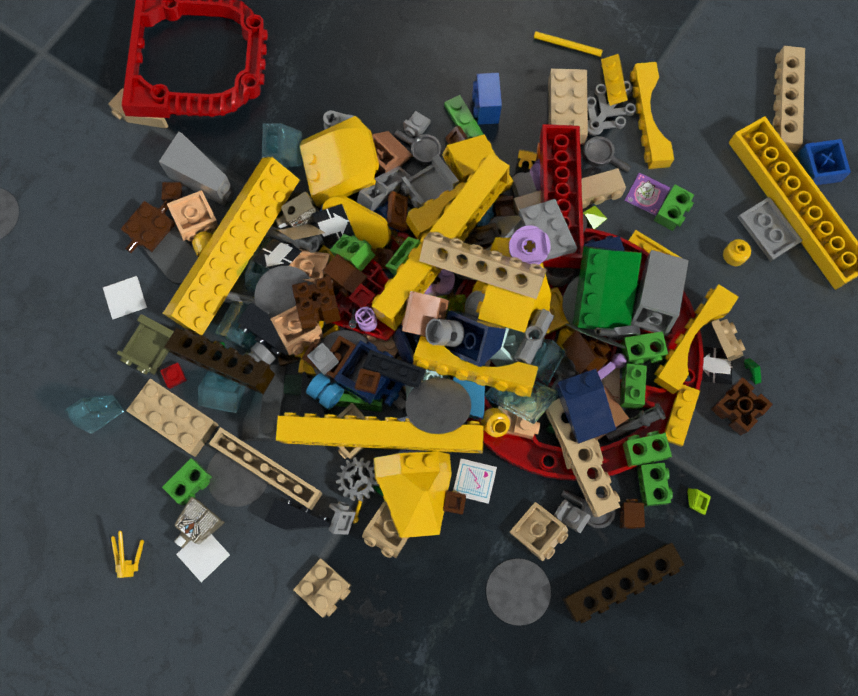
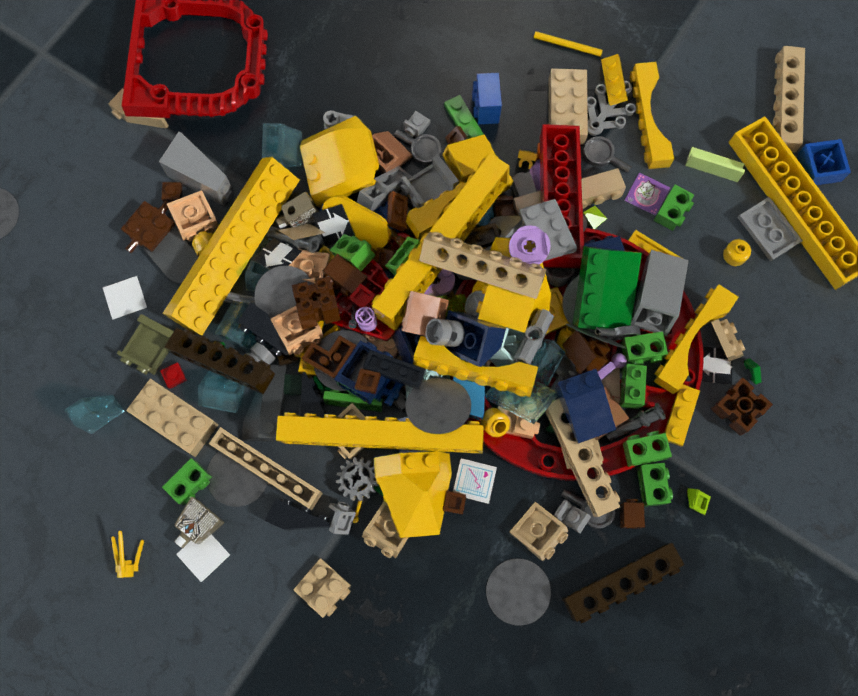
(322, 389): dark azure wheel -> none
(323, 358): light grey brick -> none
(715, 164): none -> yellowish green panel

